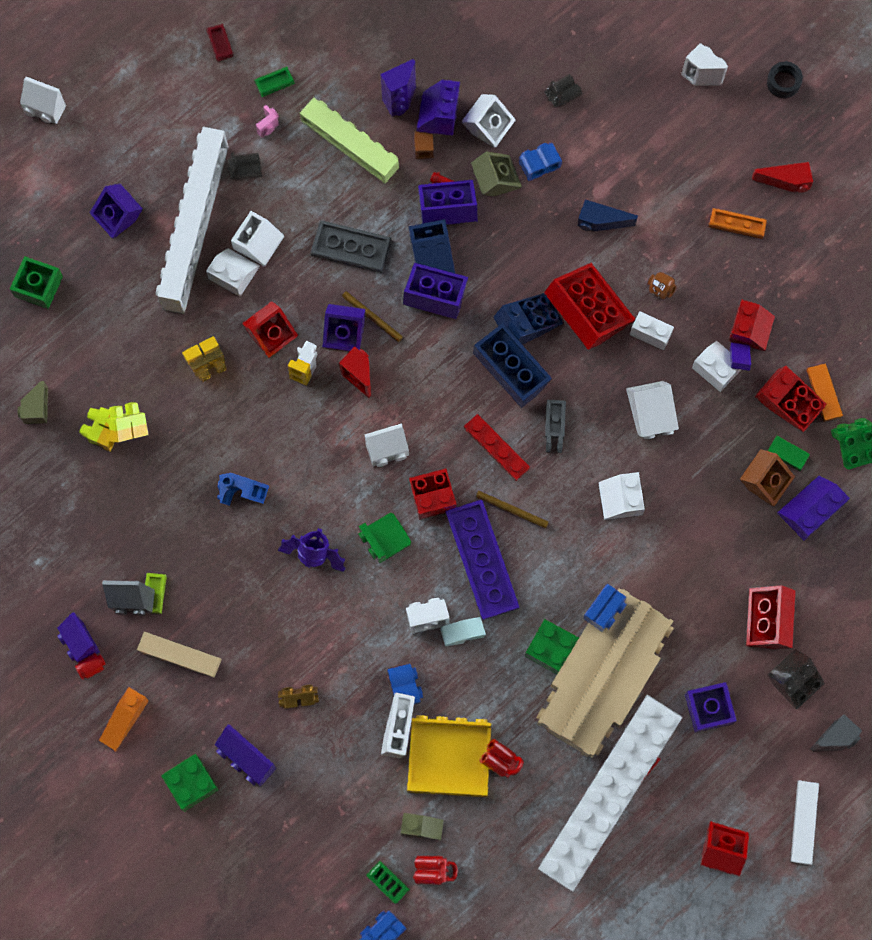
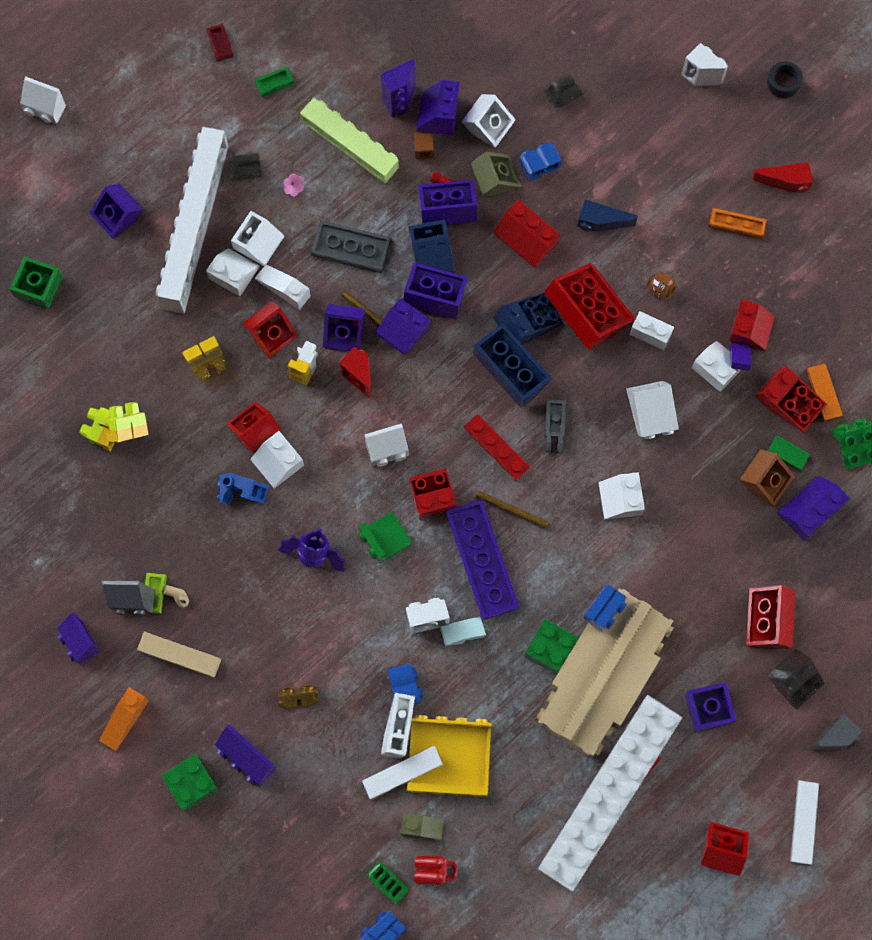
(34, 405): olive slope -> none
(90, 666): red brick -> none
(178, 594): none -> tan arm
(253, 426): none -> red slope
(269, 123): bright pink bracket -> none
(277, 460): none -> white slope
(284, 286): none -> white slope
(293, 185): none -> bright pink plant
(402, 772): none -> white tile
(403, 327): none -> dark purple slope
(501, 759): red piece -> none
(526, 233): none -> red slope

